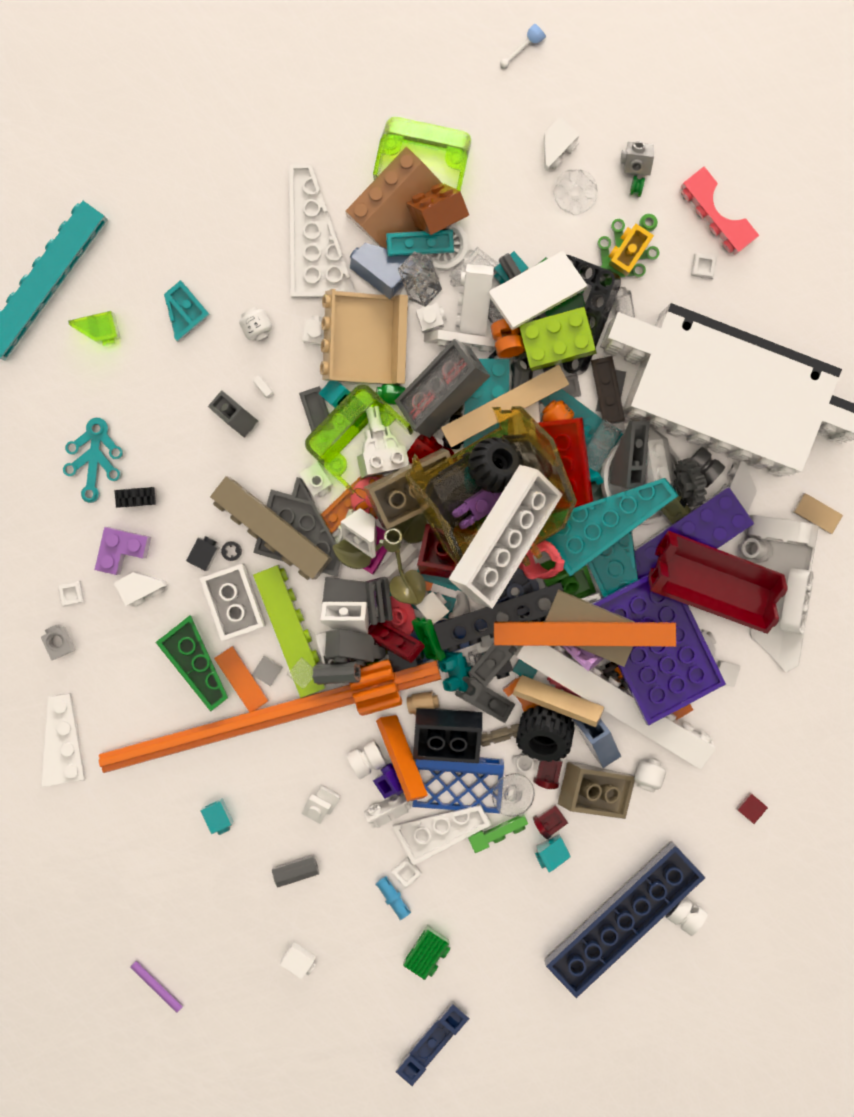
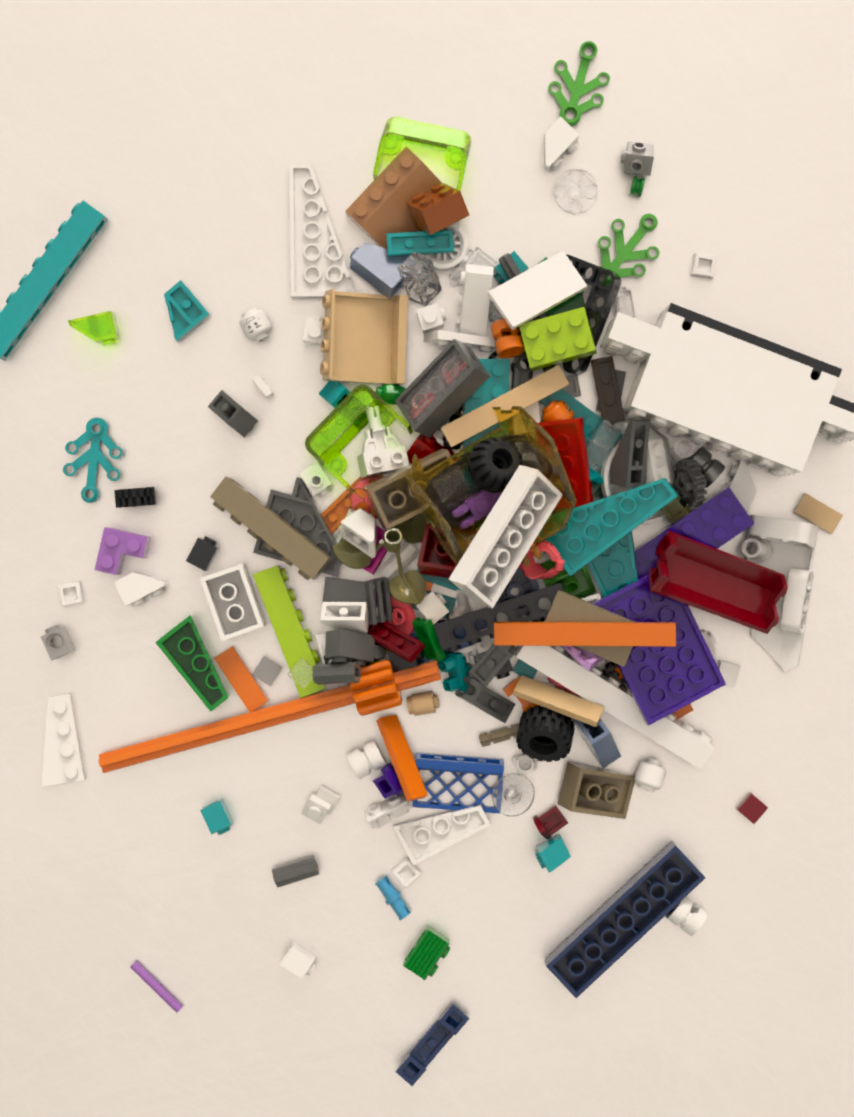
(238, 550): black bush -> none
(314, 406): dark grey tile -> none
(447, 735): black brick -> none
(480, 840): bright green plate -> none
(534, 35): hinge -> none
(548, 774): dark red tile -> none
(577, 88): none -> bright green plant
(634, 244): yellow brick -> none
(684, 448): none -> clear brick
(734, 233): coral arch -> none

